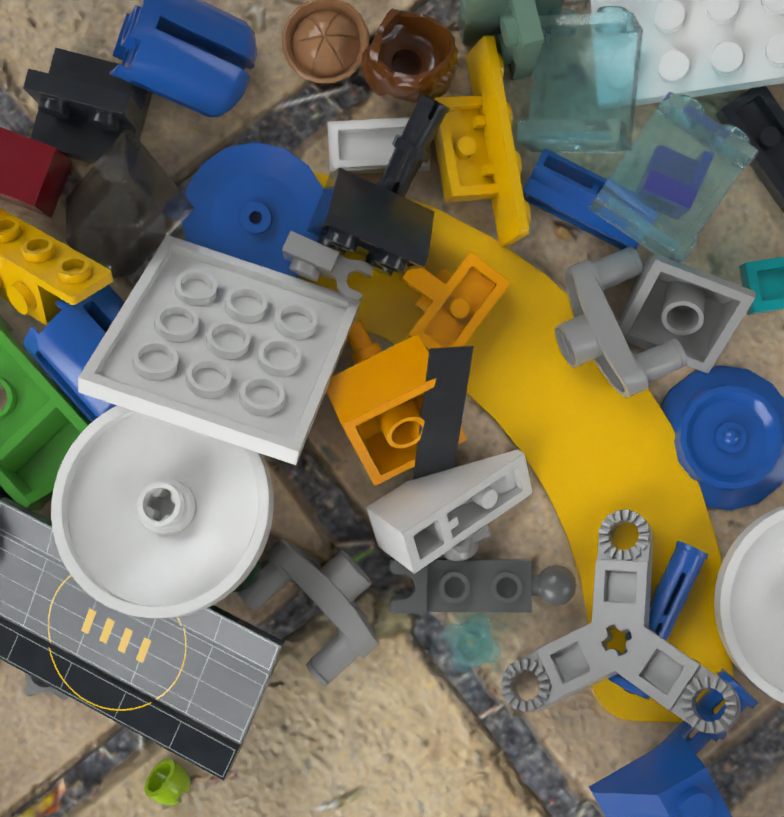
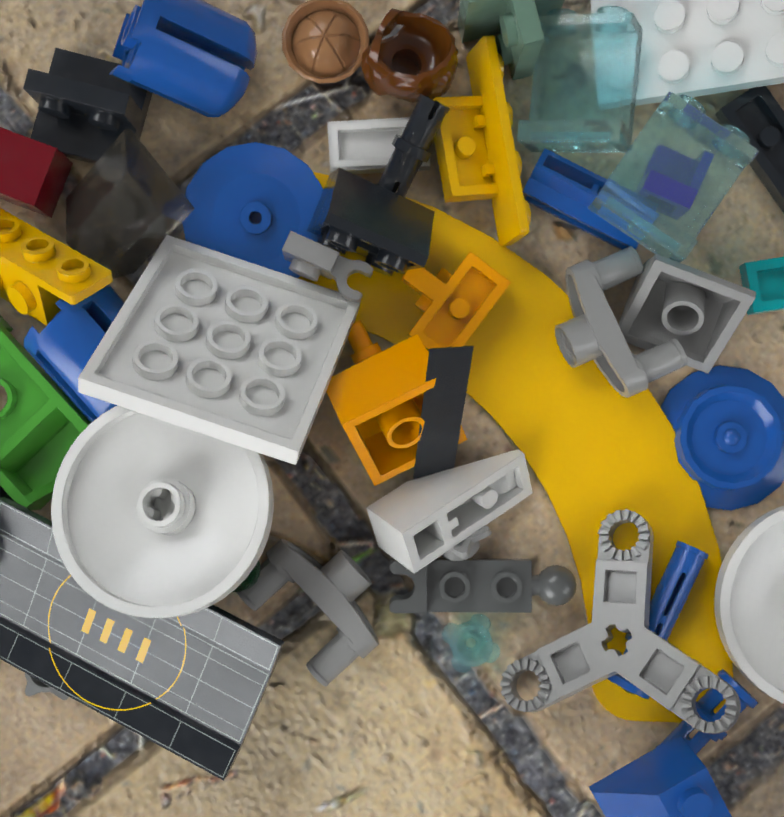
(167, 782): lime hinge -> none

